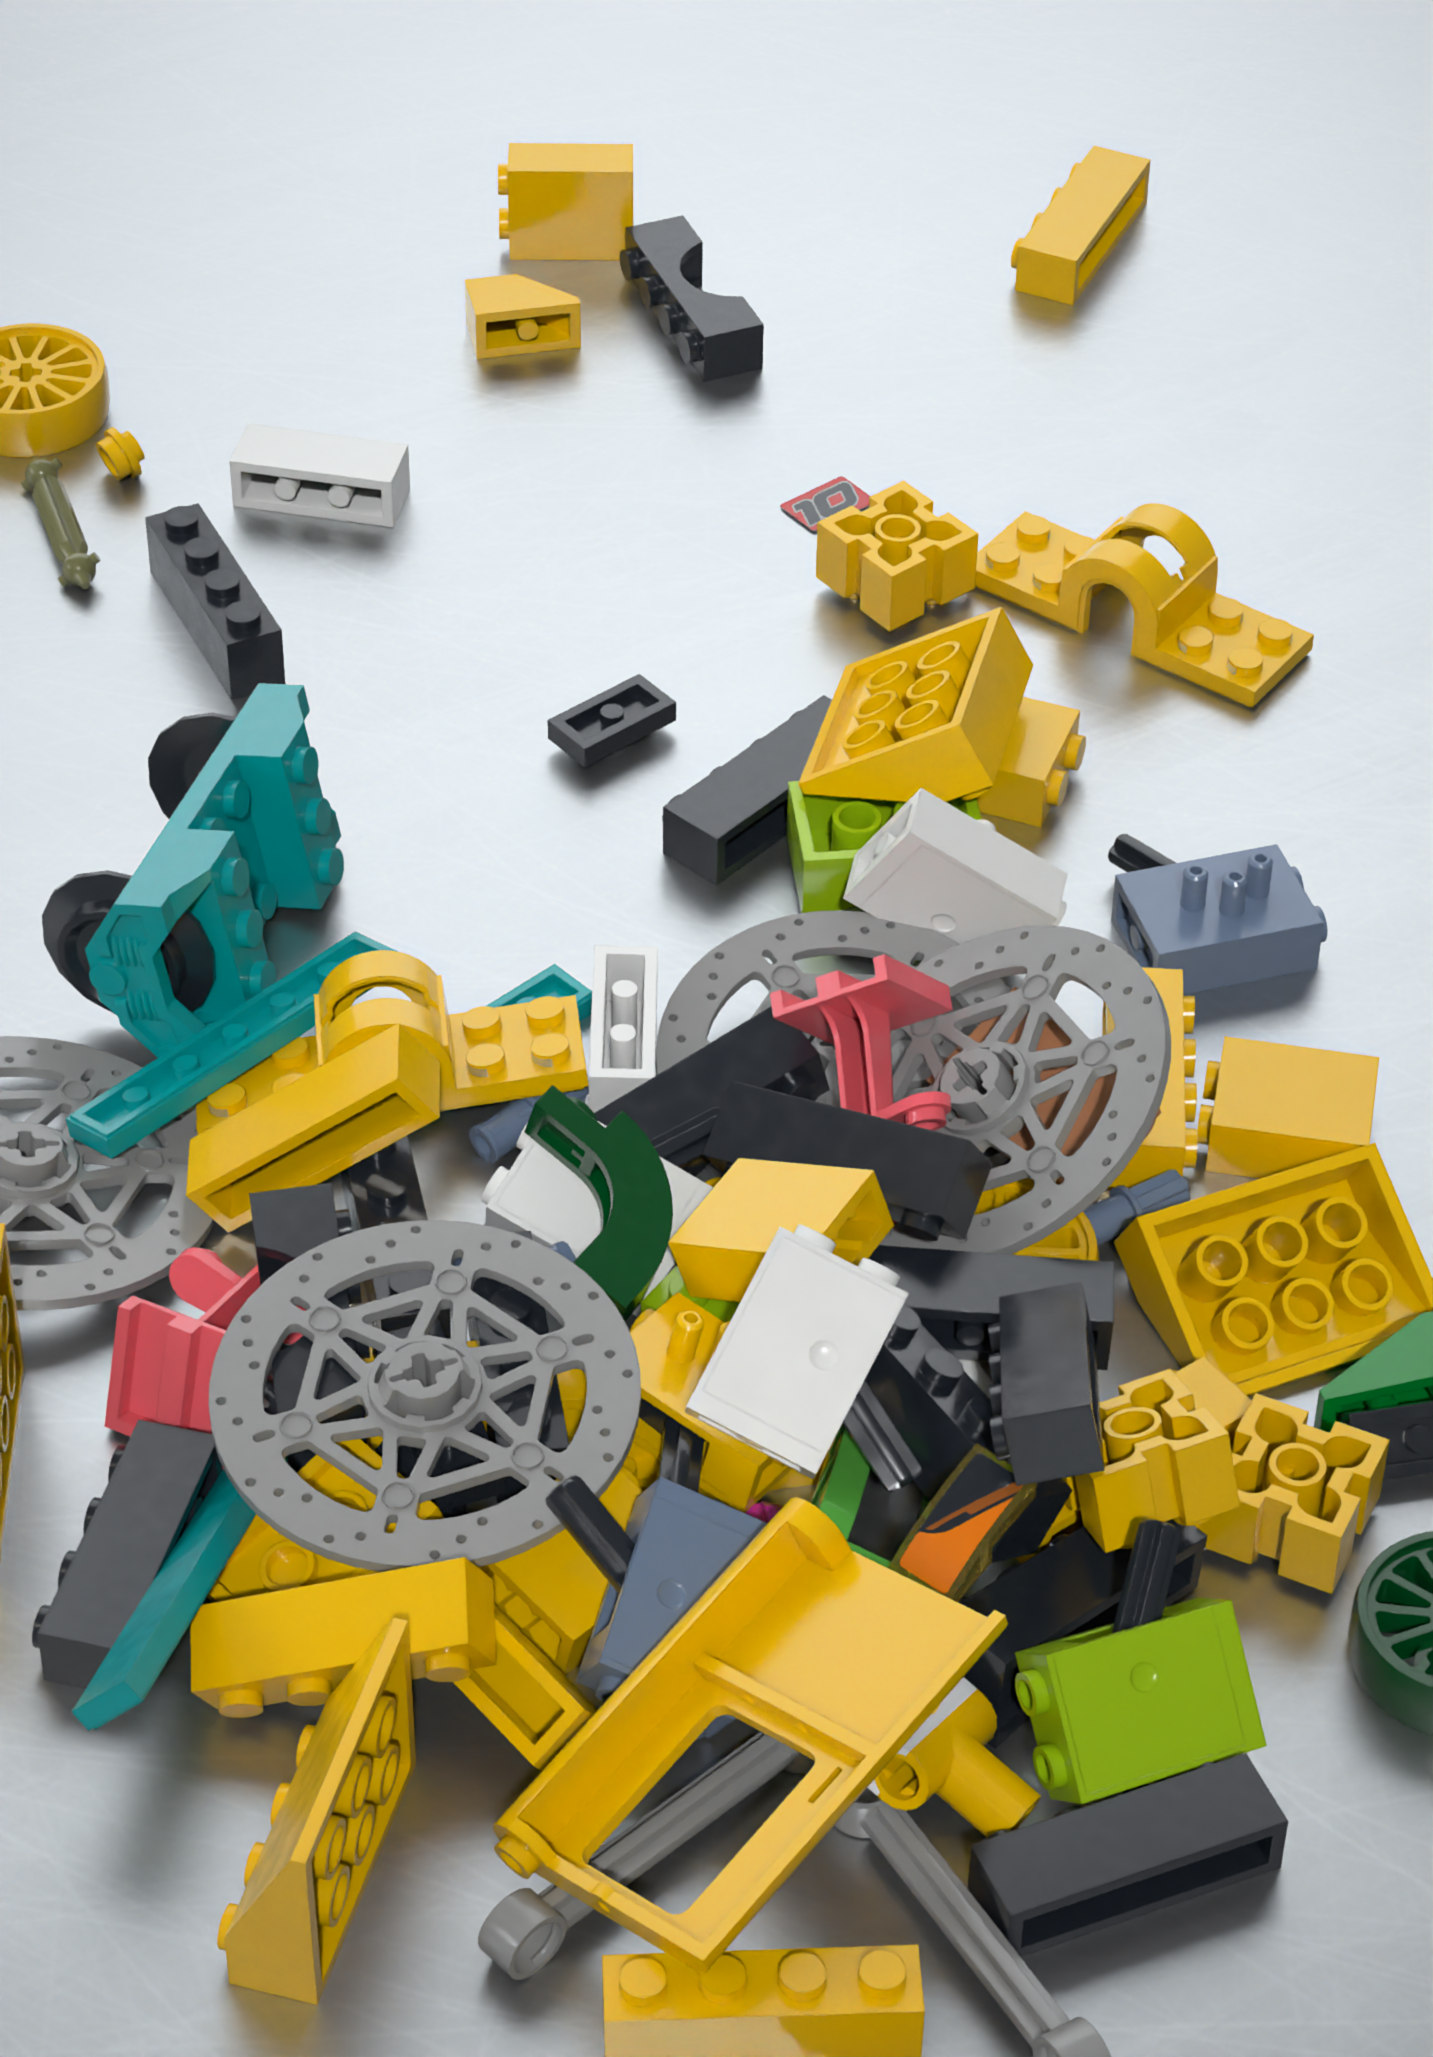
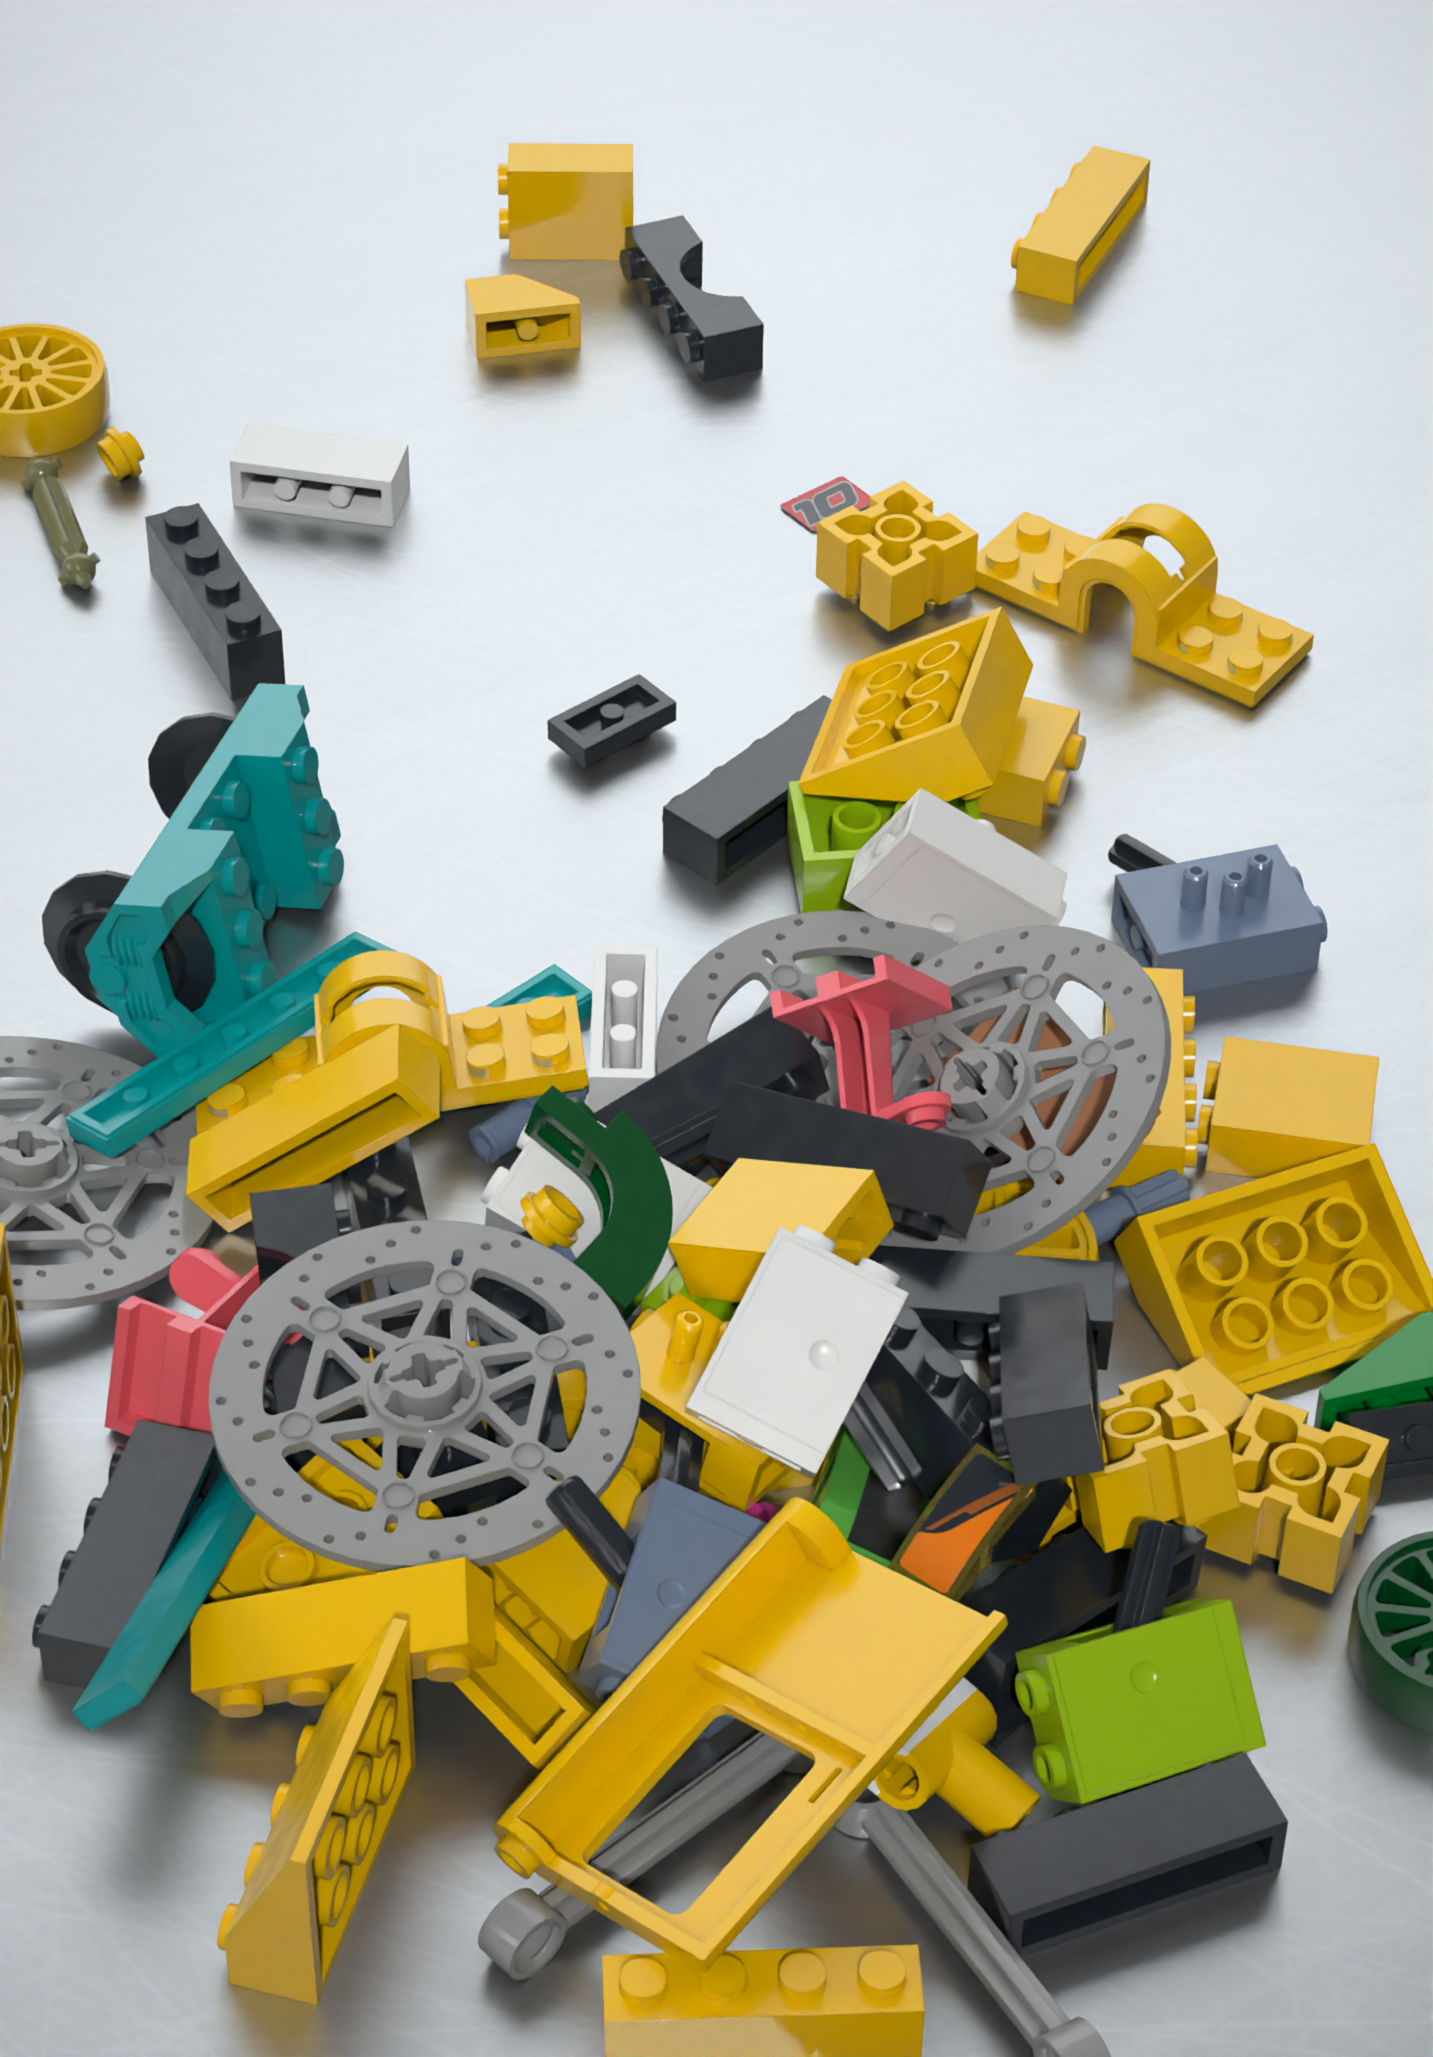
(551, 1217): none -> yellow plate

